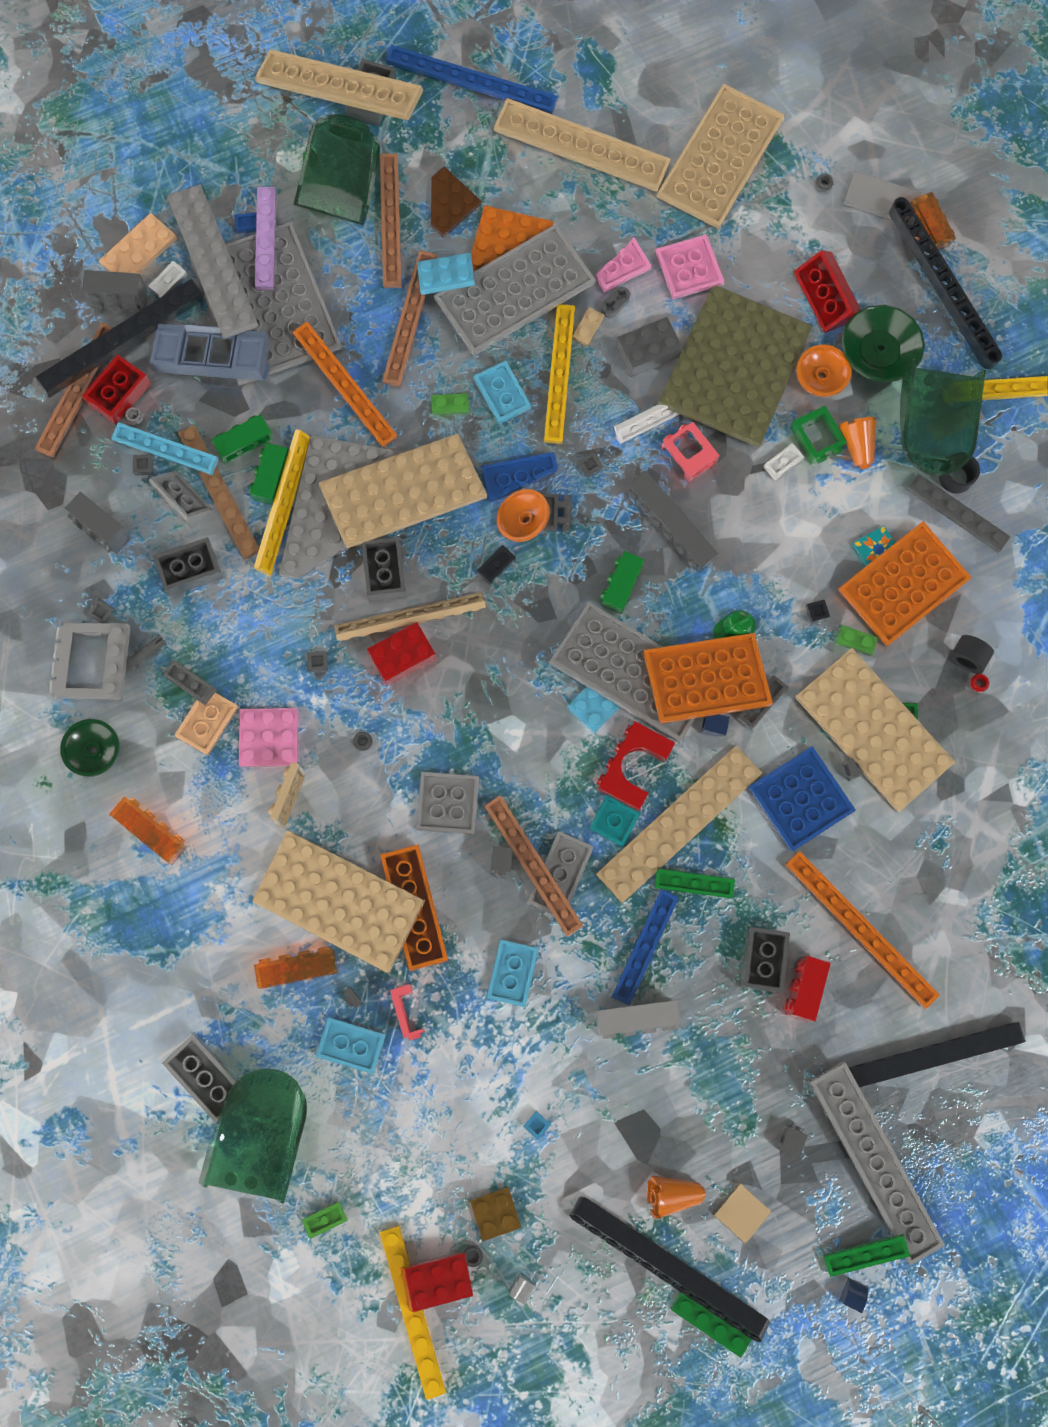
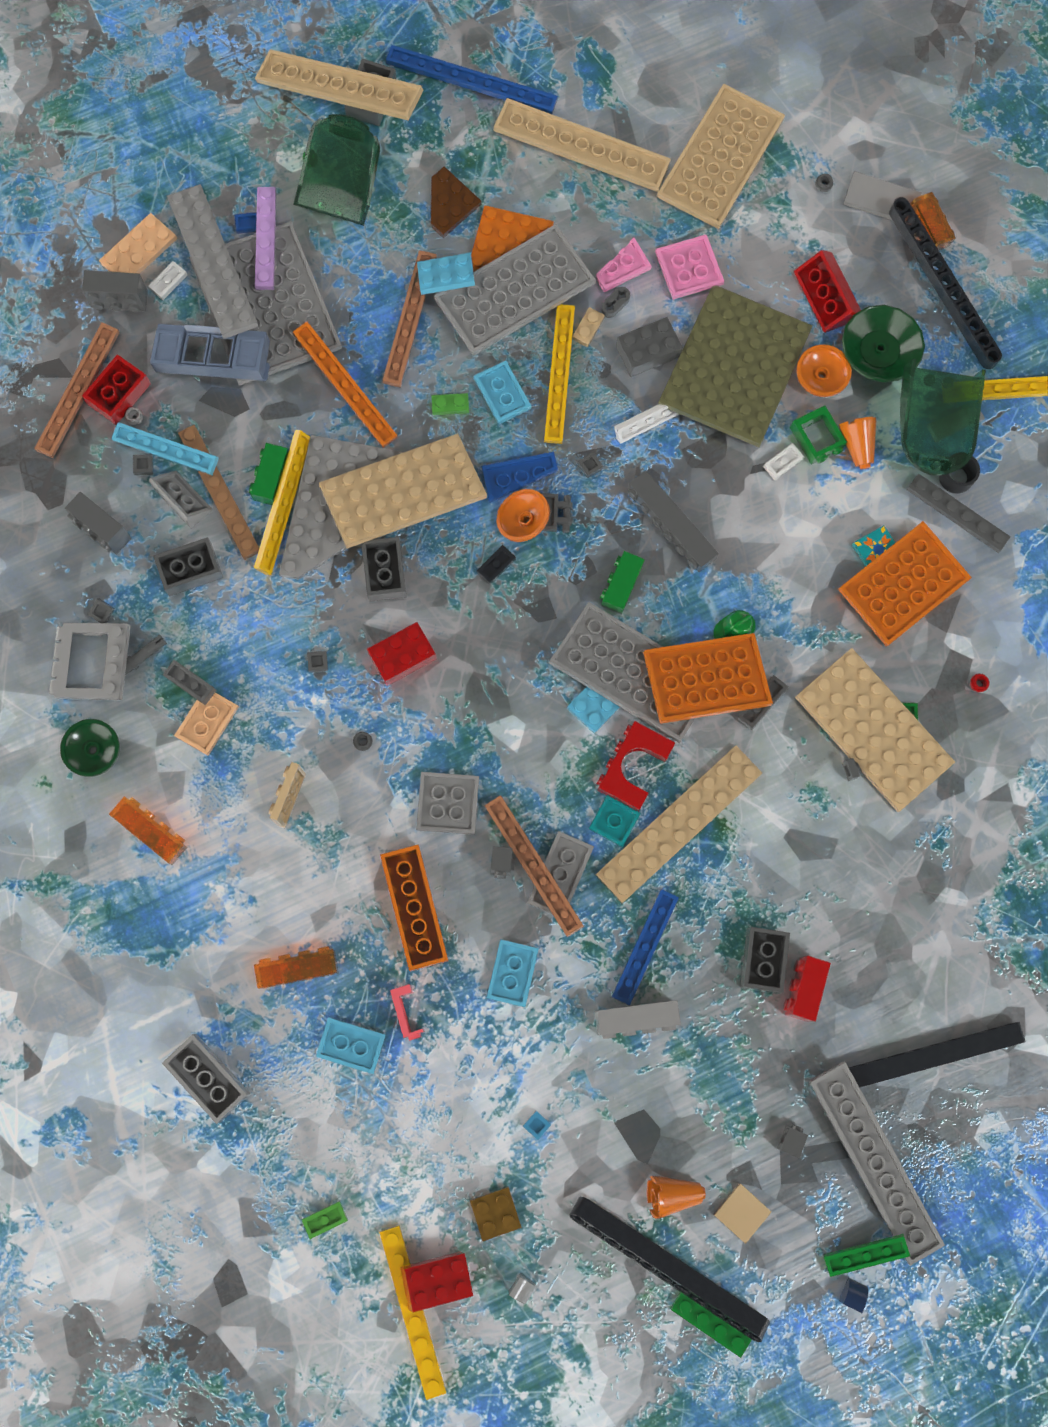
(119, 338): black brick -> none
(242, 438): green brick -> none
(257, 1135): clear green windscreen -> none
(268, 737): bright pink plate -> none
(338, 901): tan plate -> none
(352, 998): dark grey plate -> none
(390, 221): nougat plate -> none
(409, 616): tan plate -> none
(473, 1255): dark grey plate -> none
(694, 883): green plate -> none
(697, 463): coral window -> none
(715, 725): dark blue brick -> none
(801, 799): blue plate -> none
(817, 611): black plate -> none
(857, 640): bright green plate -> none
(862, 930): orange plate -> none
(972, 654): black piece -> none

